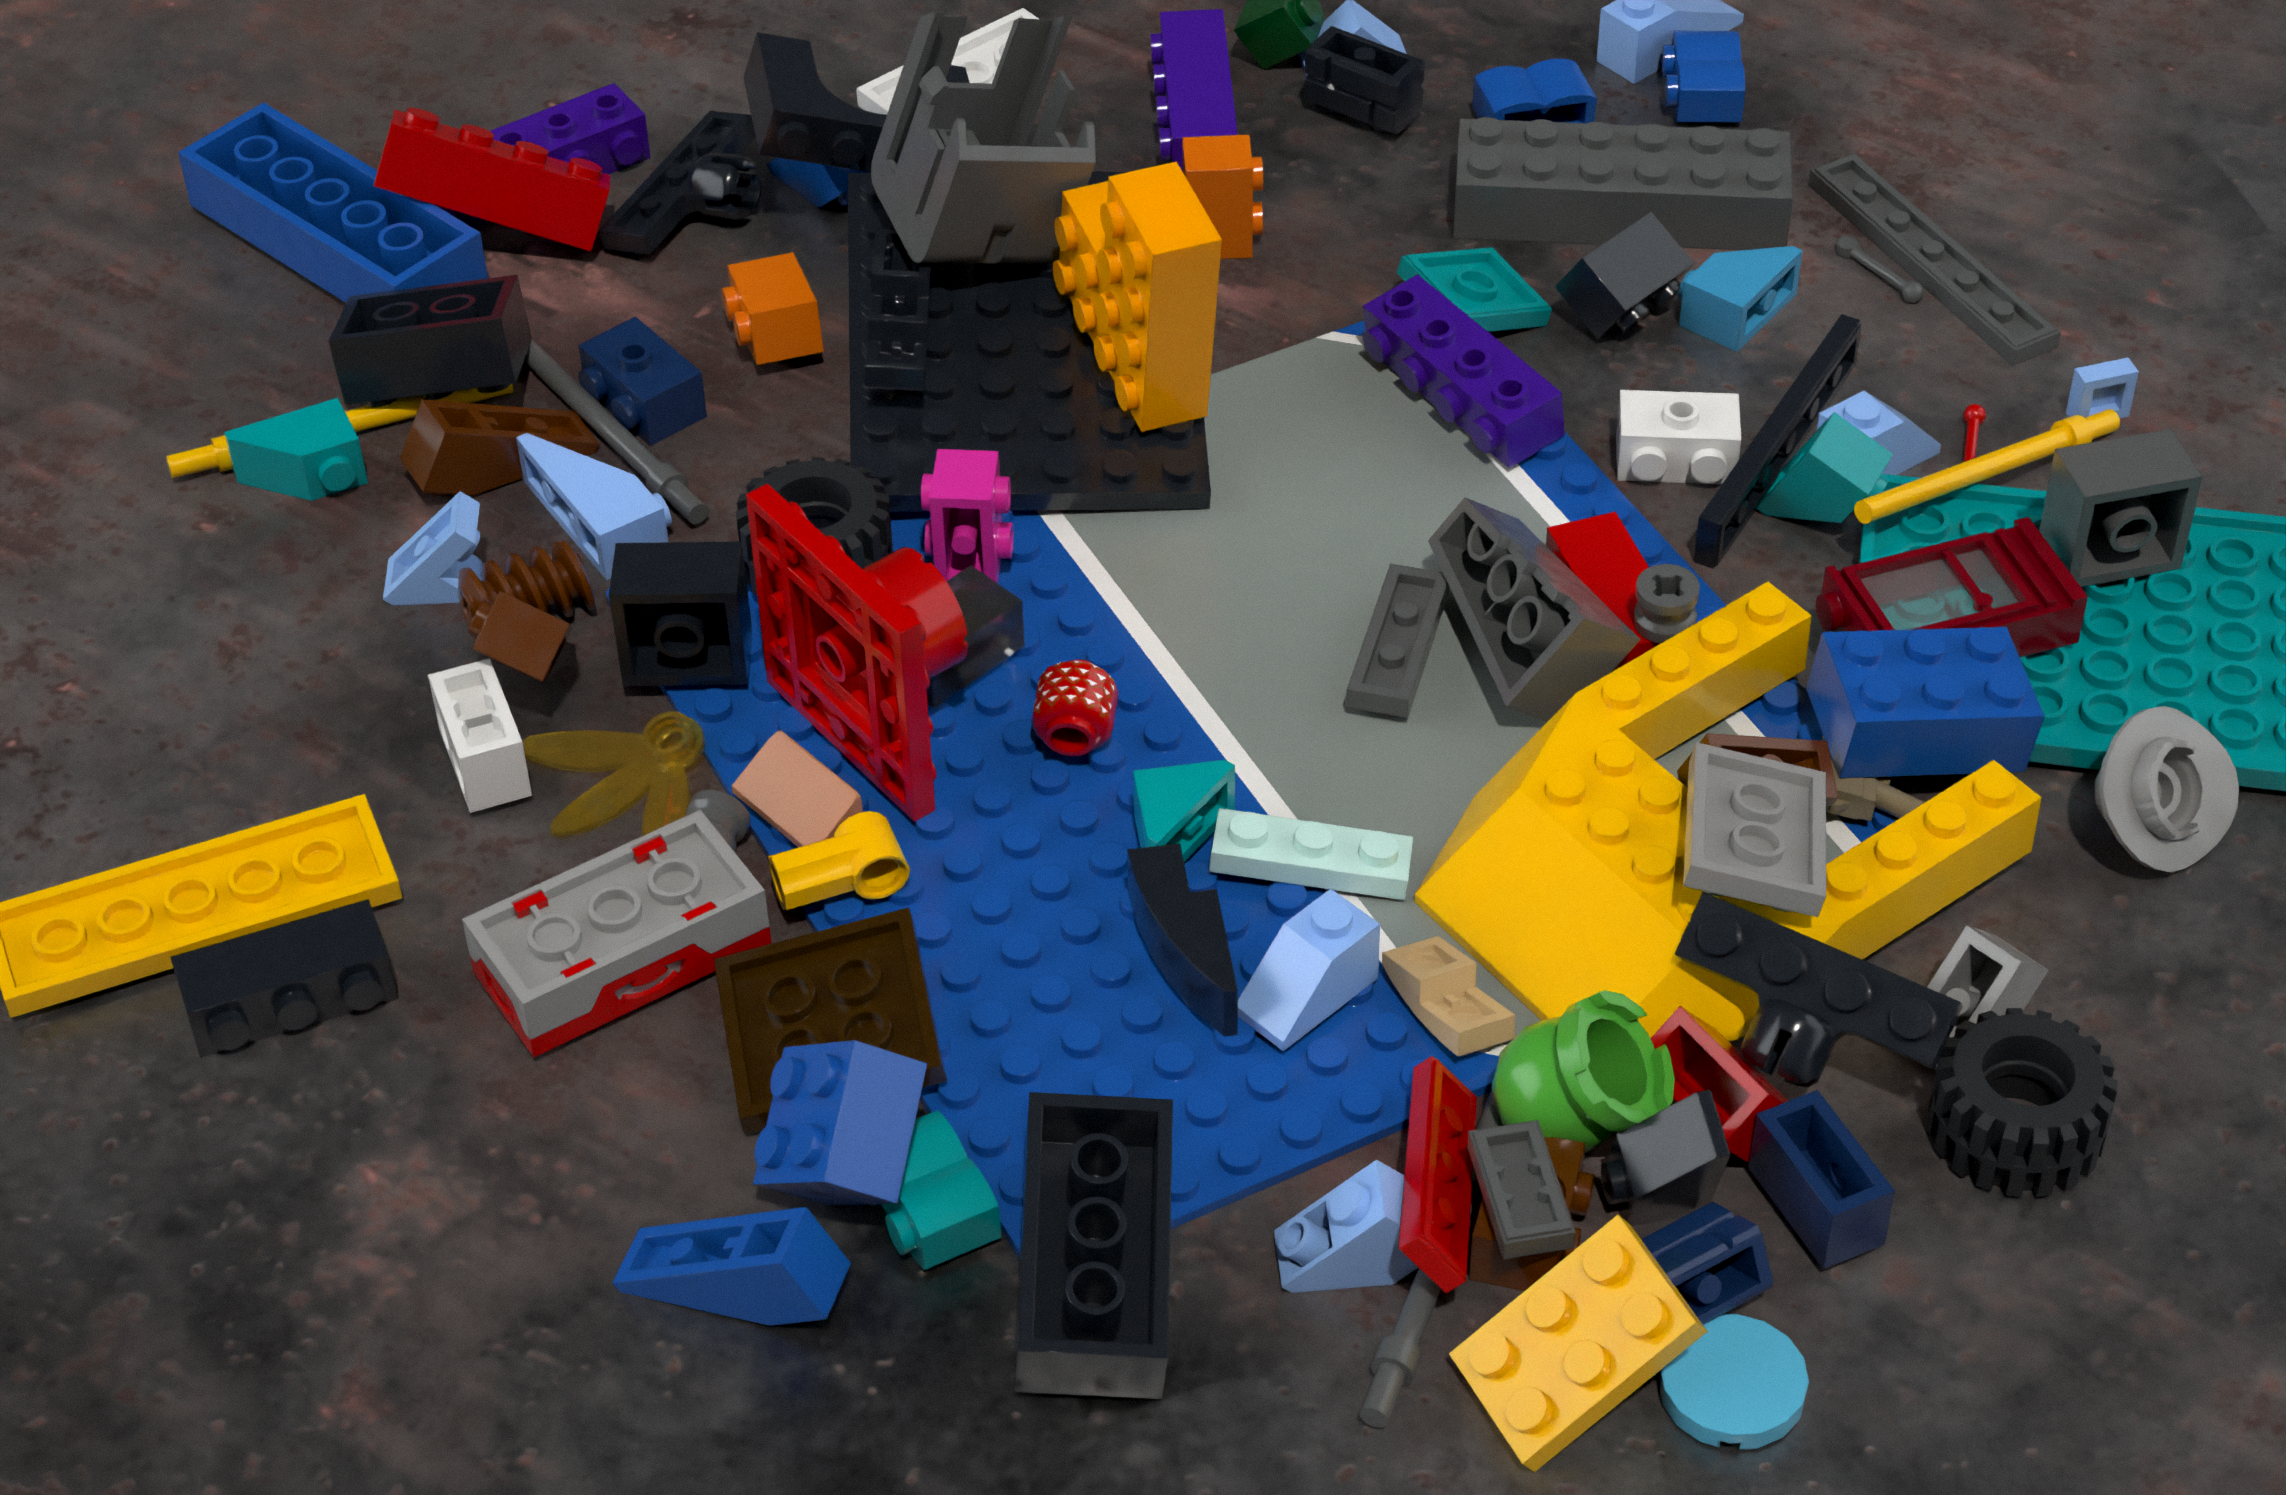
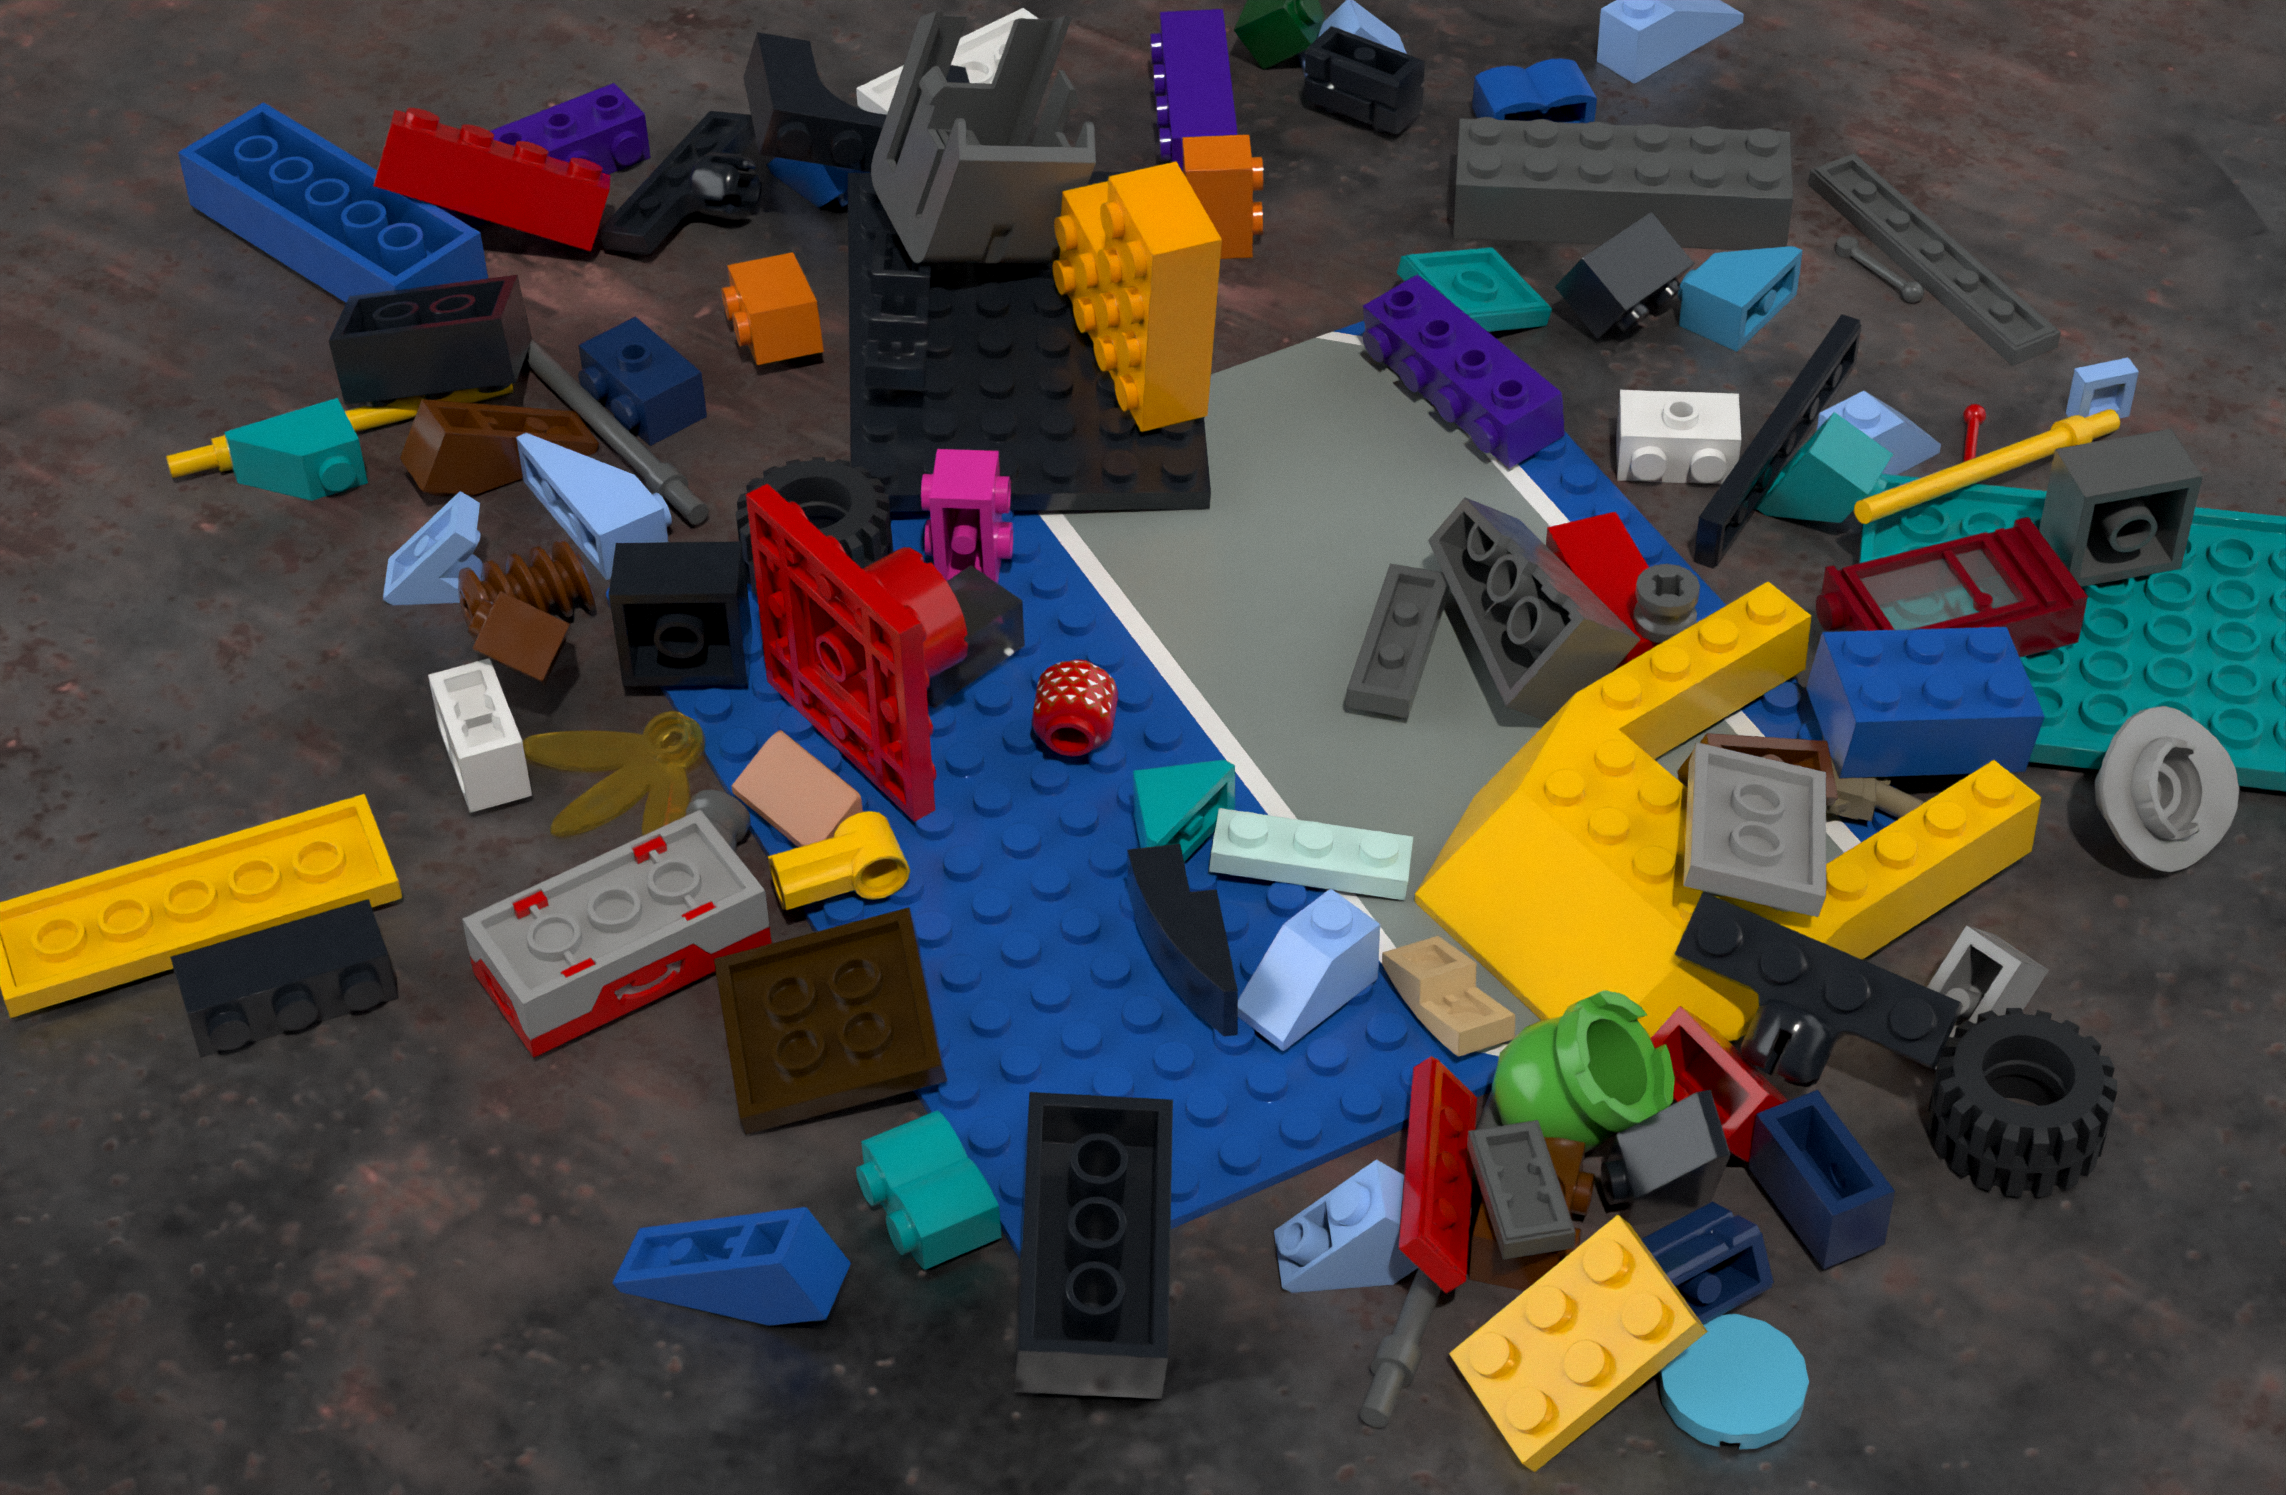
(839, 1123): blue brick -> none
(1704, 76): blue brick -> none

